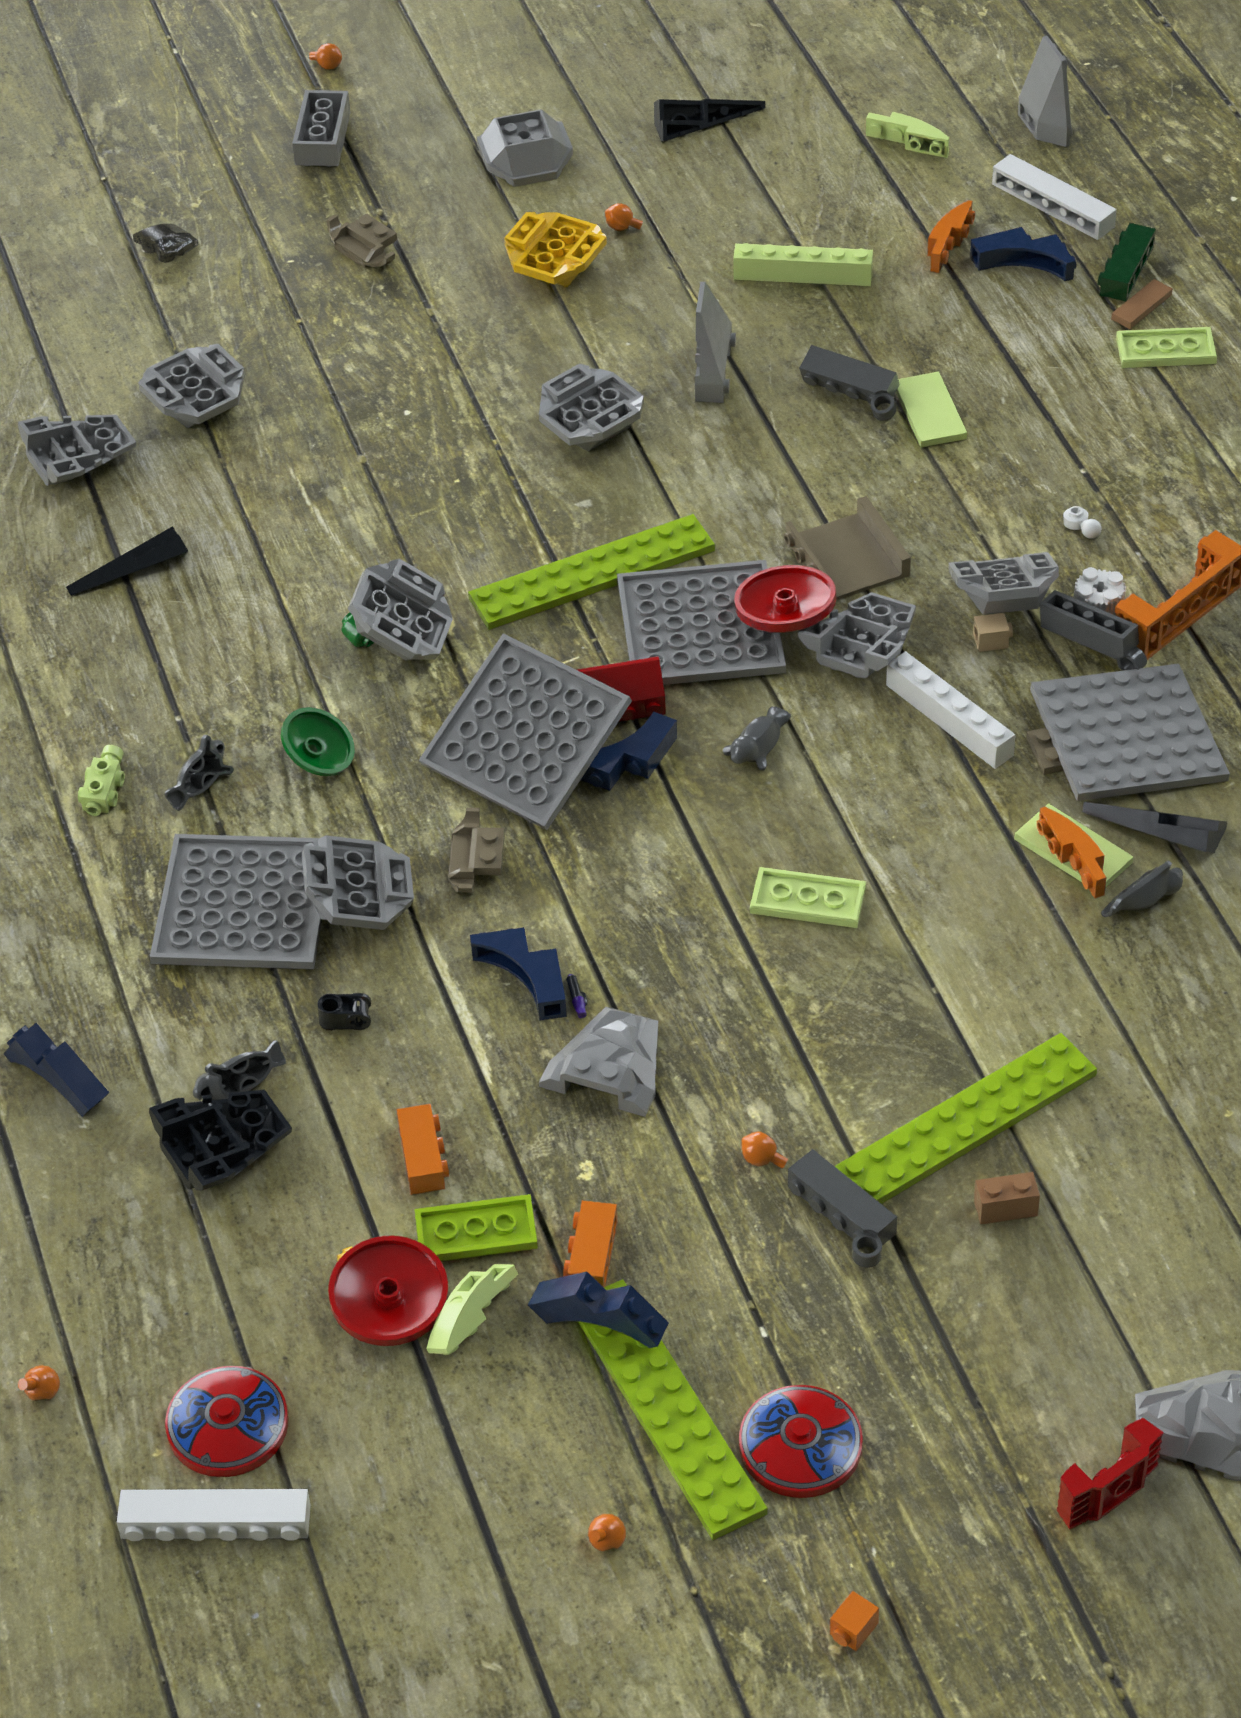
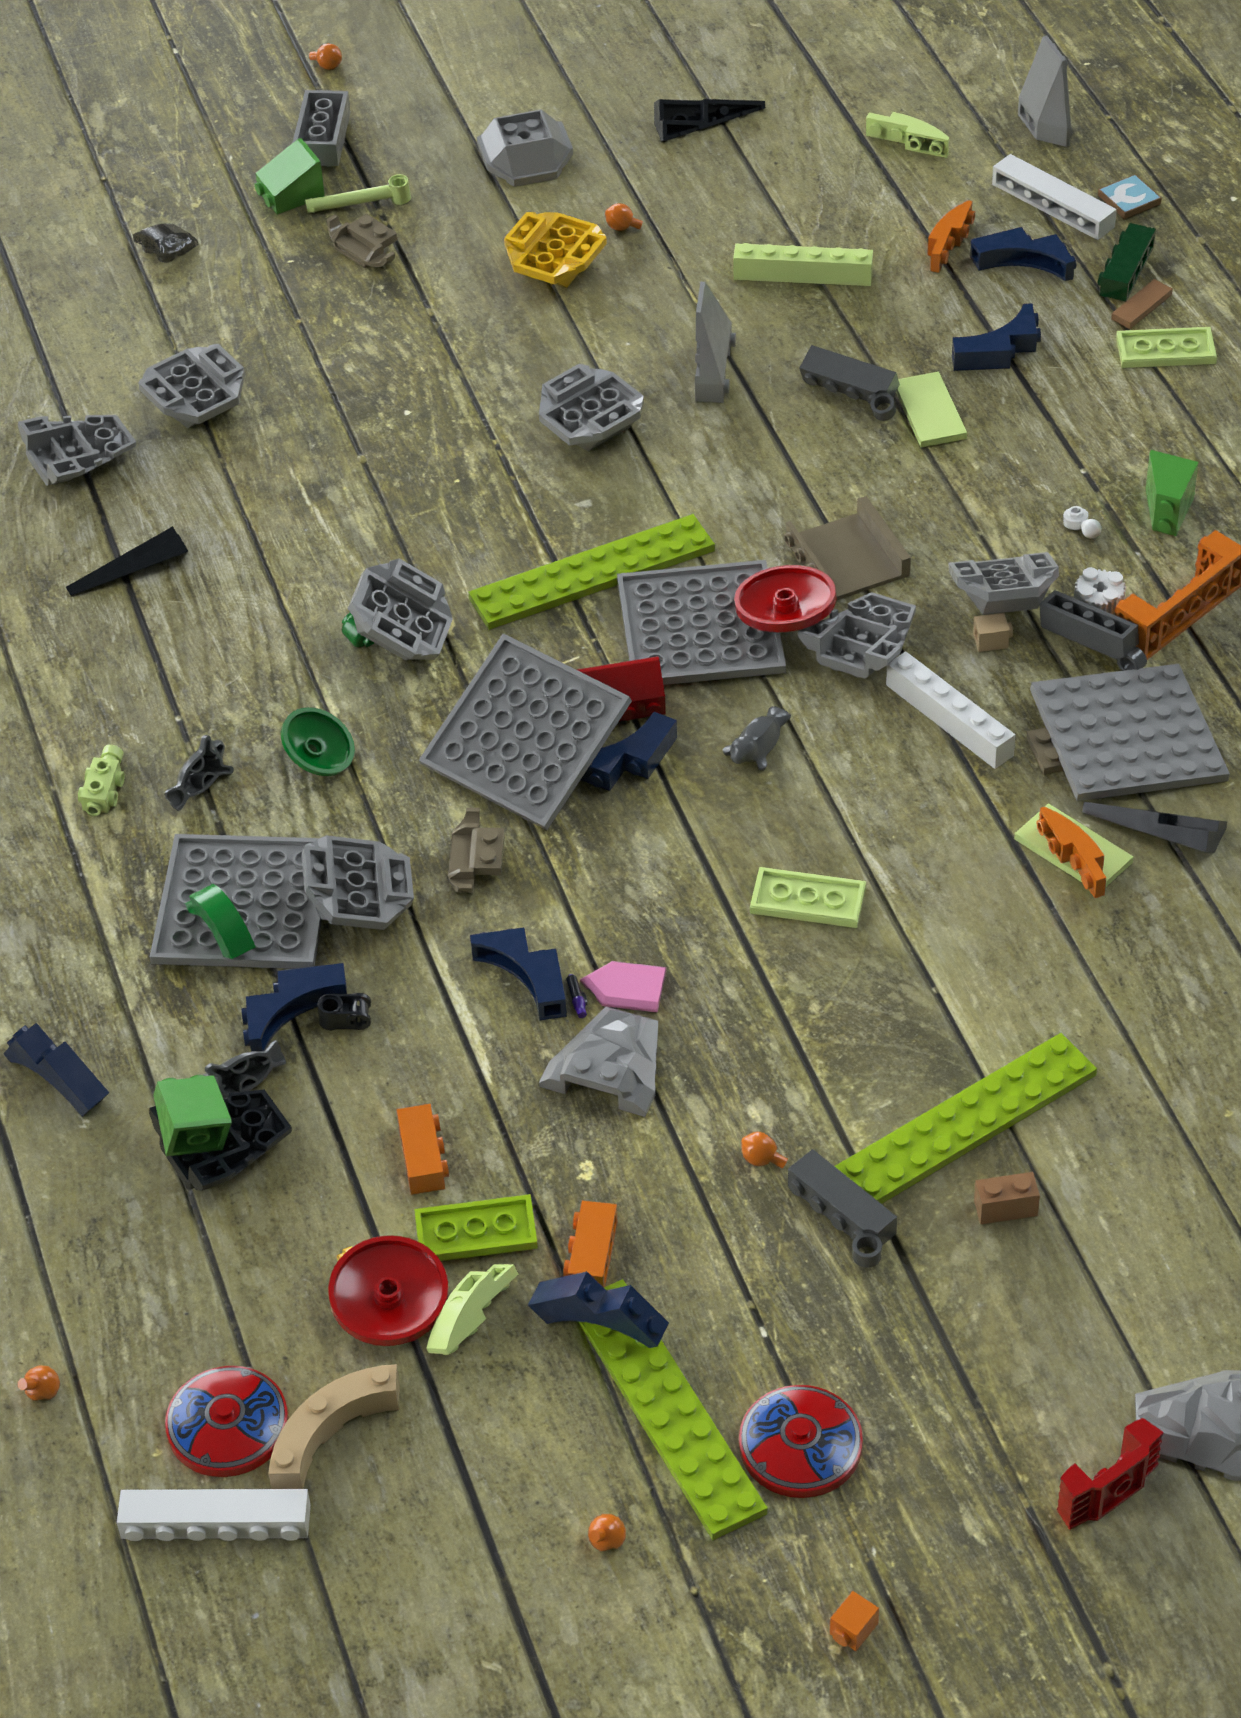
(191, 1115): none -> bright green slope
(222, 920): none -> green arch
(290, 178): none -> bright green slope
(293, 995): none -> dark blue arch
(324, 1414): none -> tan brick
(397, 190): none -> yellowish green piece
(627, 985): none -> bright pink tile
(999, 346): none -> dark blue arch
(1129, 196): none -> tile
(1146, 890): dark grey animal -> none
(1169, 490): none -> bright green slope

